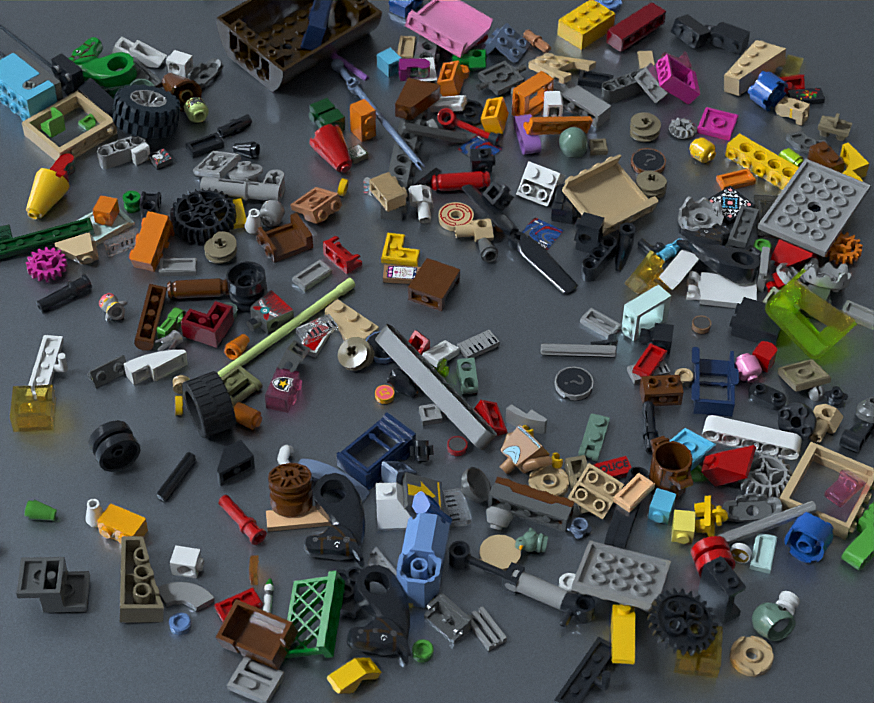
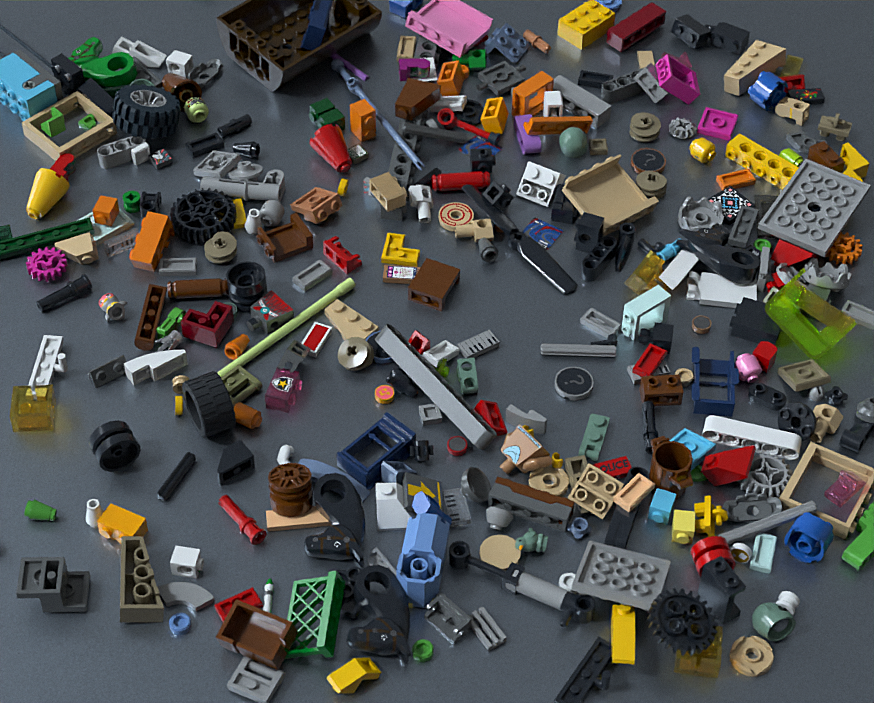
(254, 568): clear orange tile -> none
(317, 329): clear tile -> none
(388, 62): medium azure brick -> none
(557, 65): tan wing -> none

